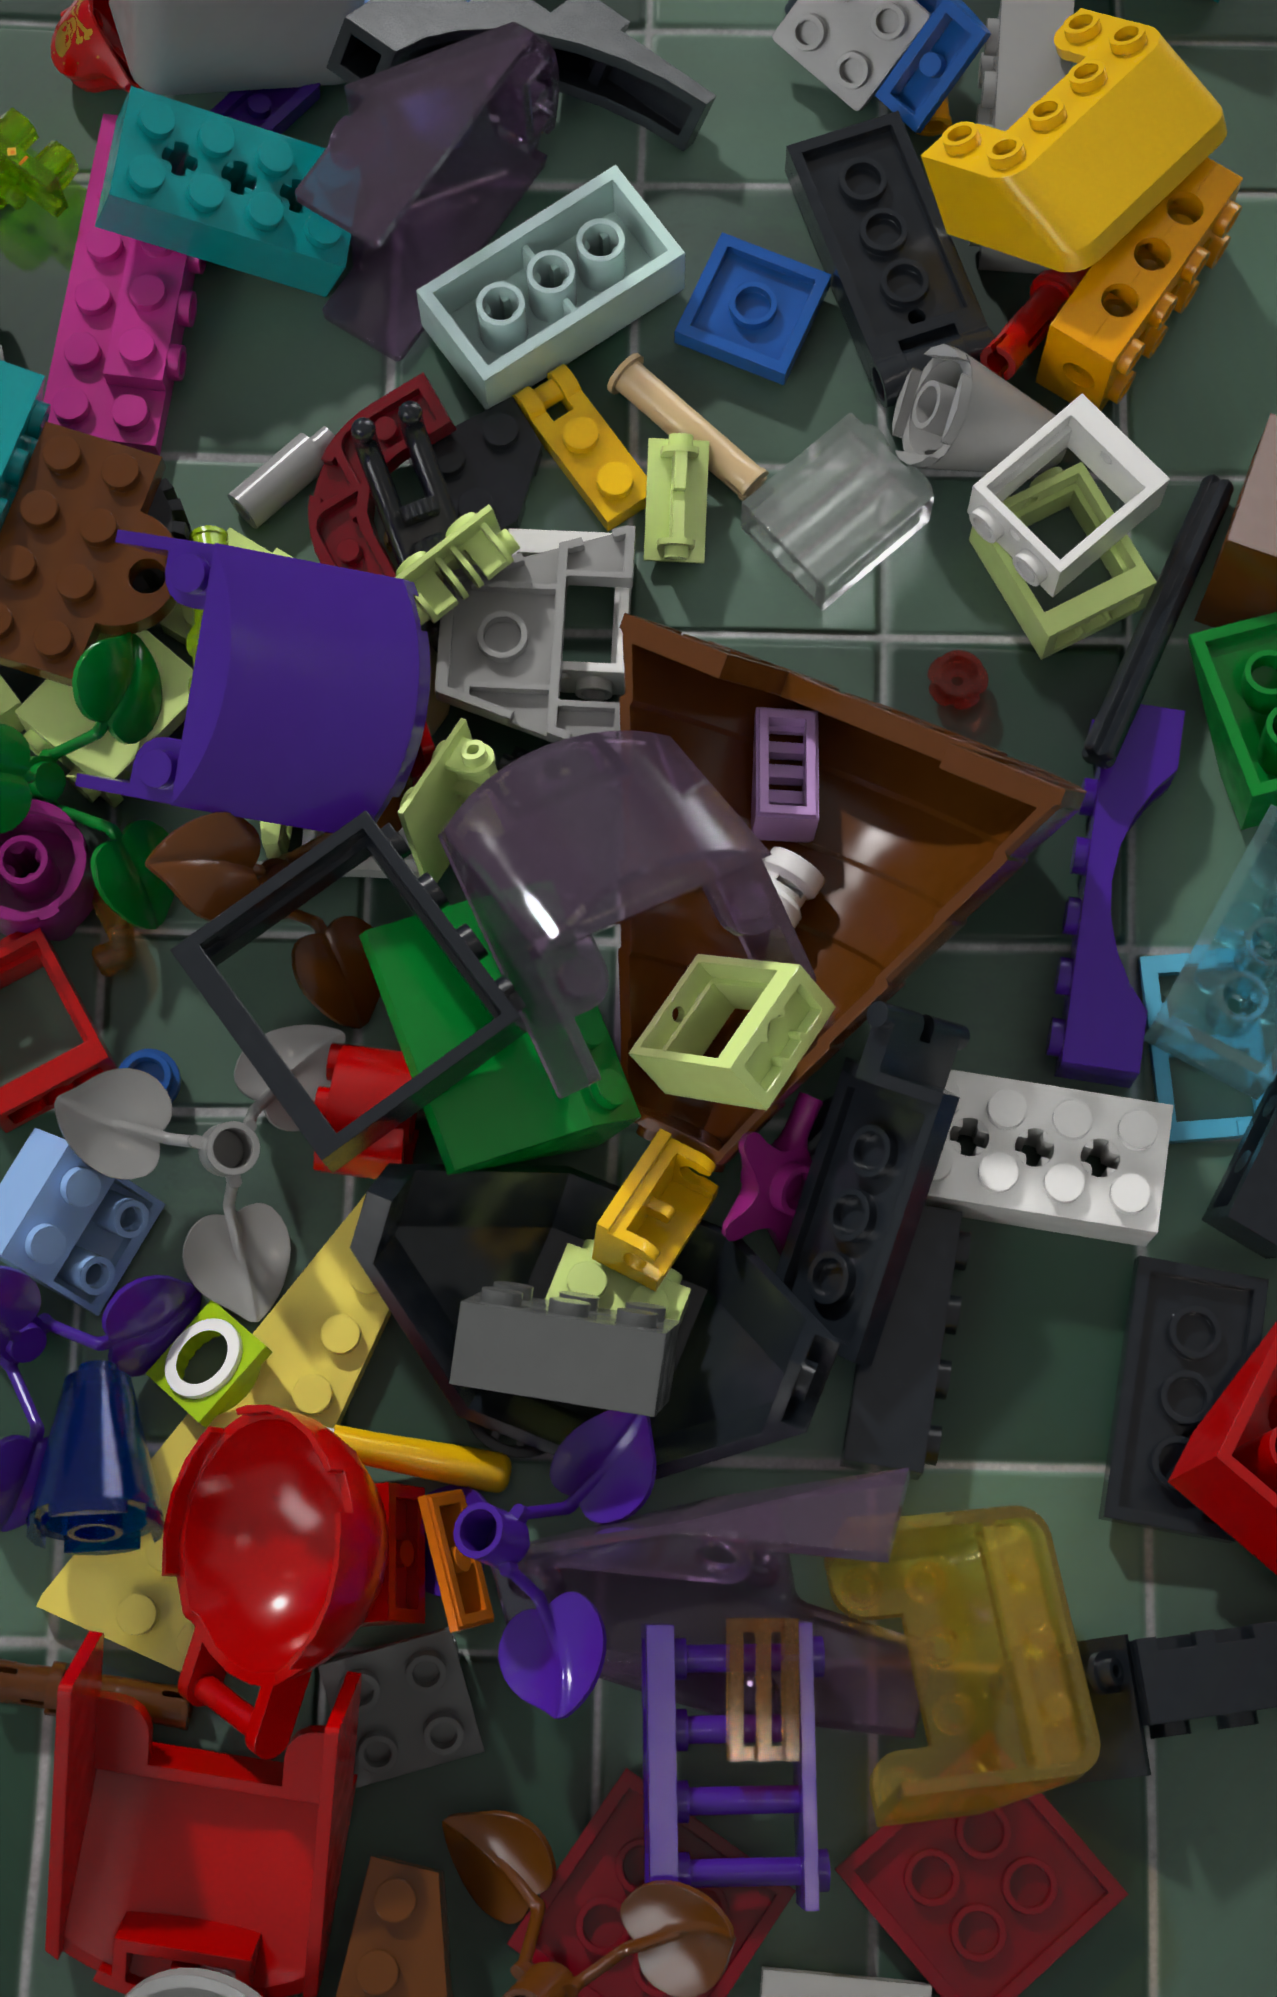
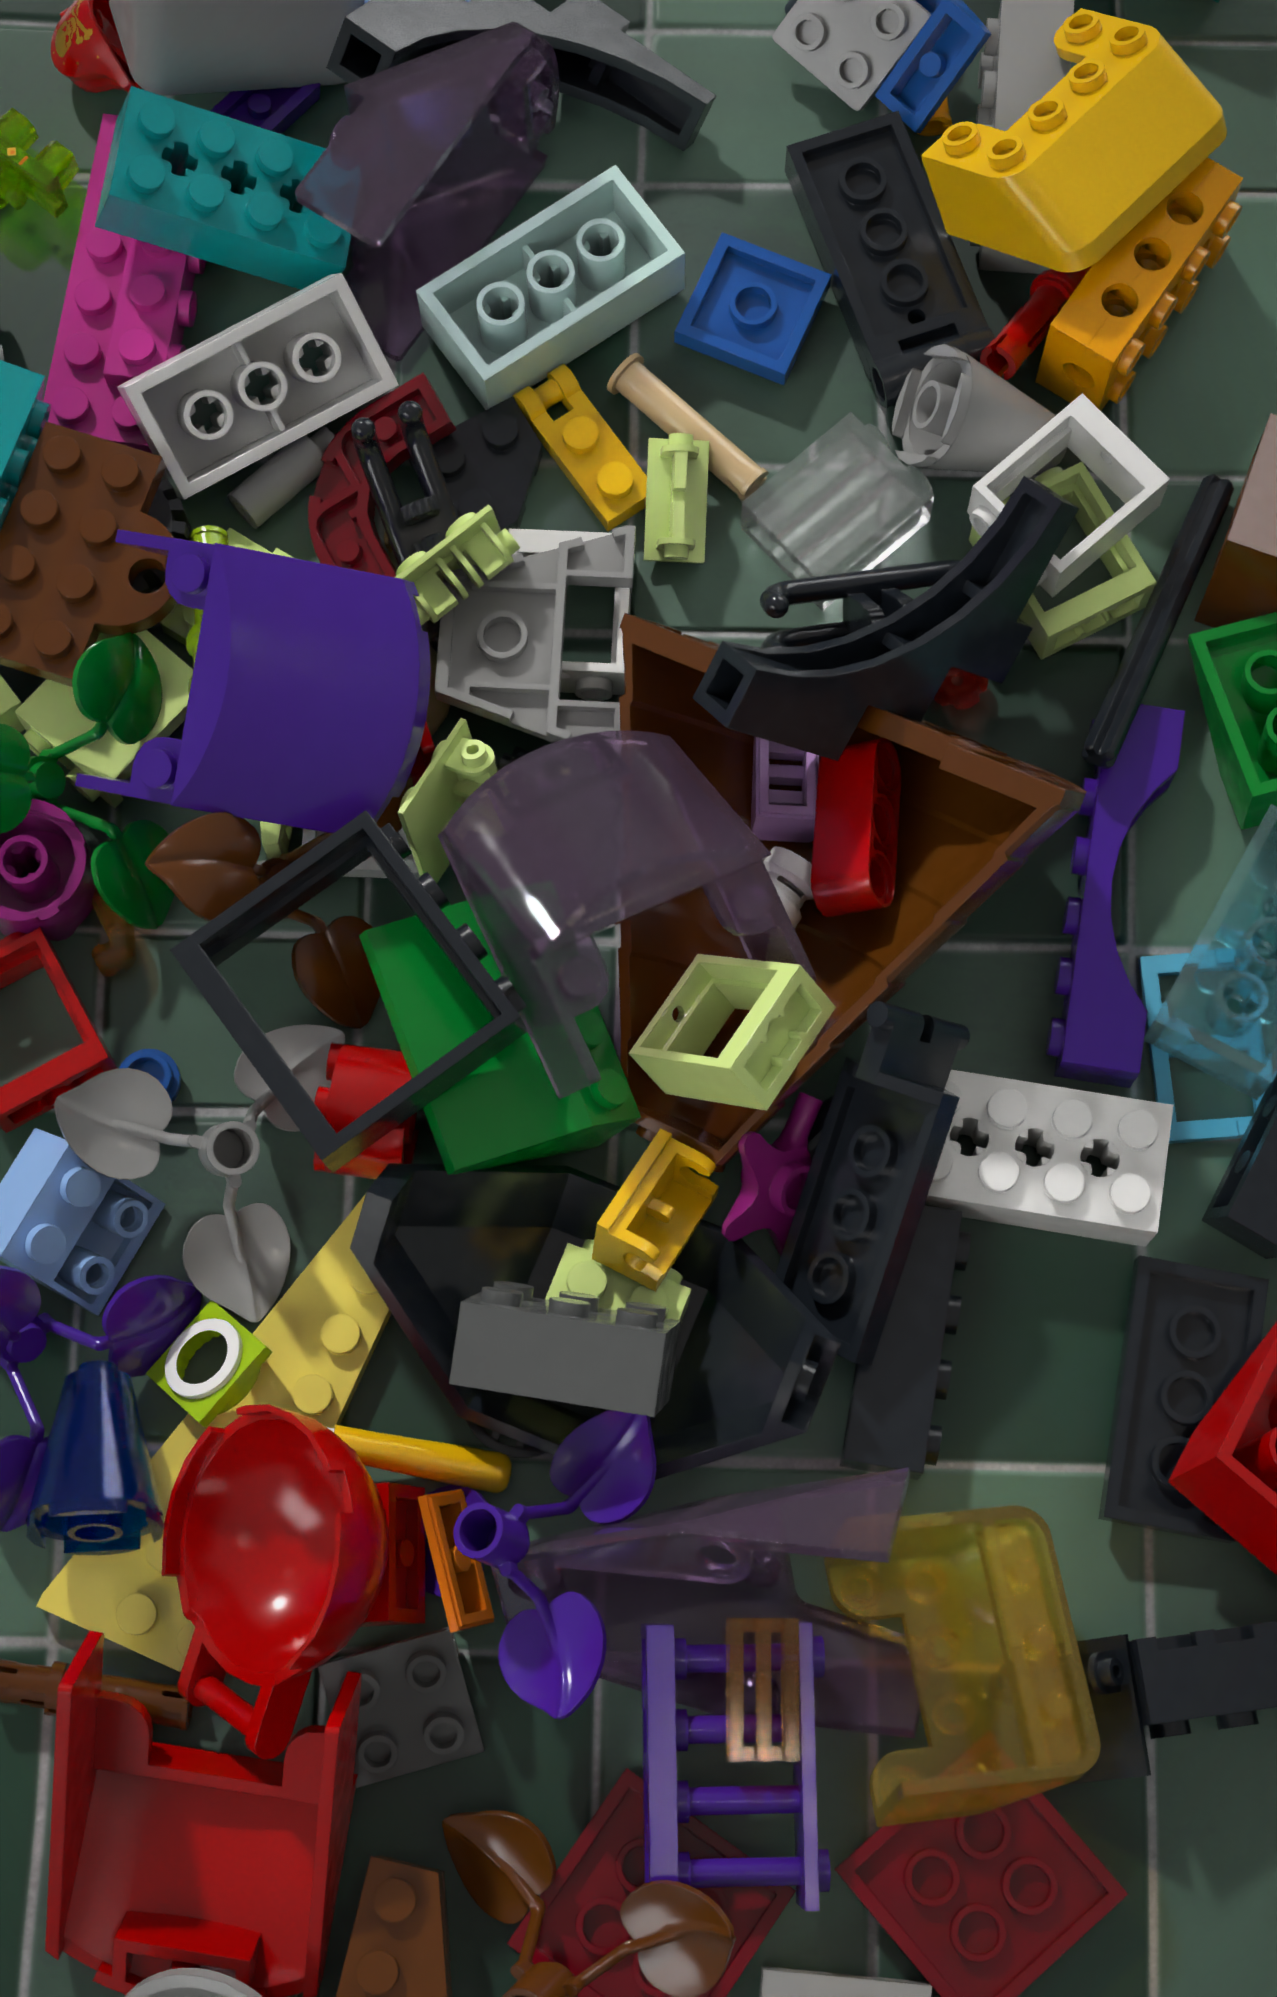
(295, 400): none -> white brick
(856, 829): none -> red beam
(865, 595): none -> black piece
(965, 621): none -> black arch

